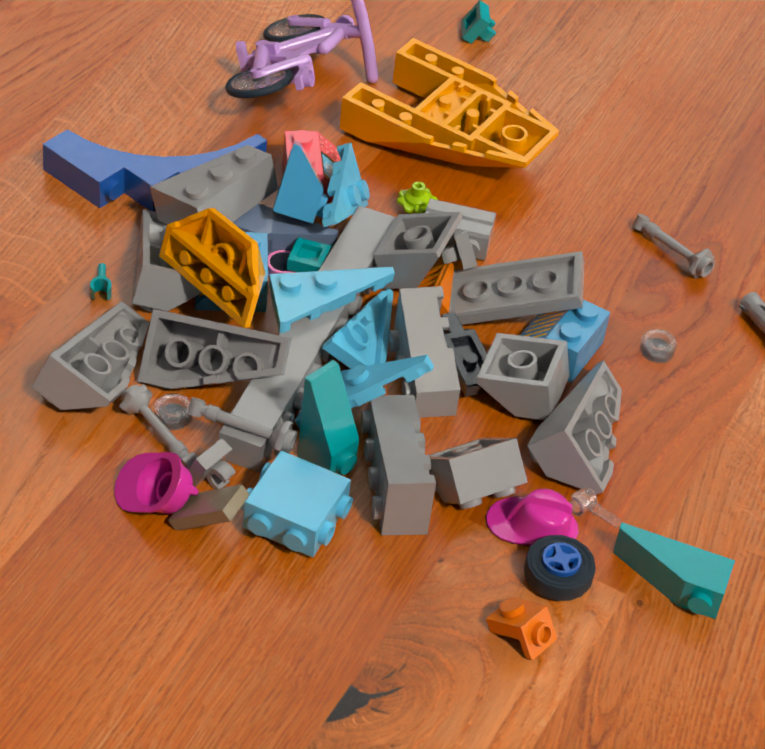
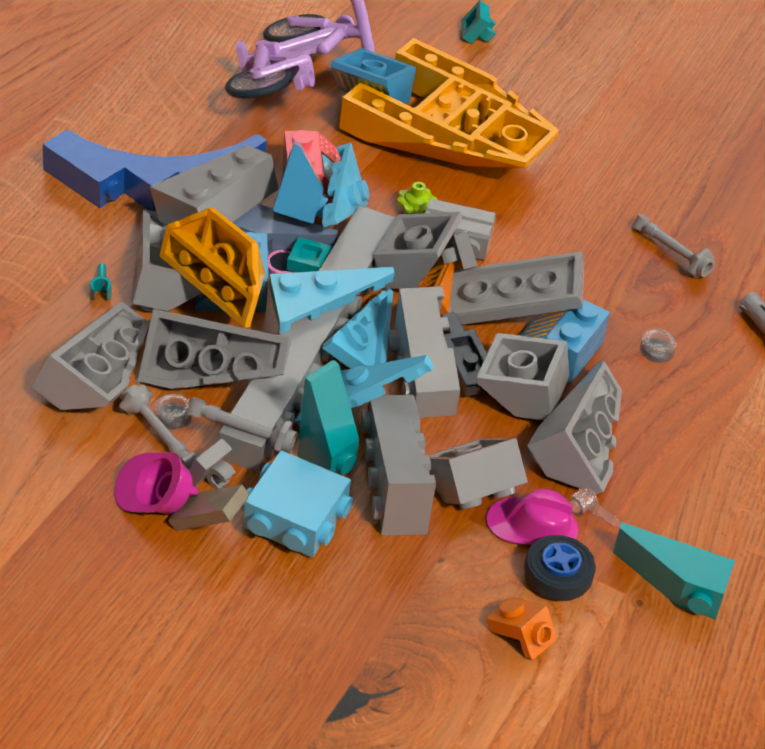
(376, 71): none -> dark azure slope

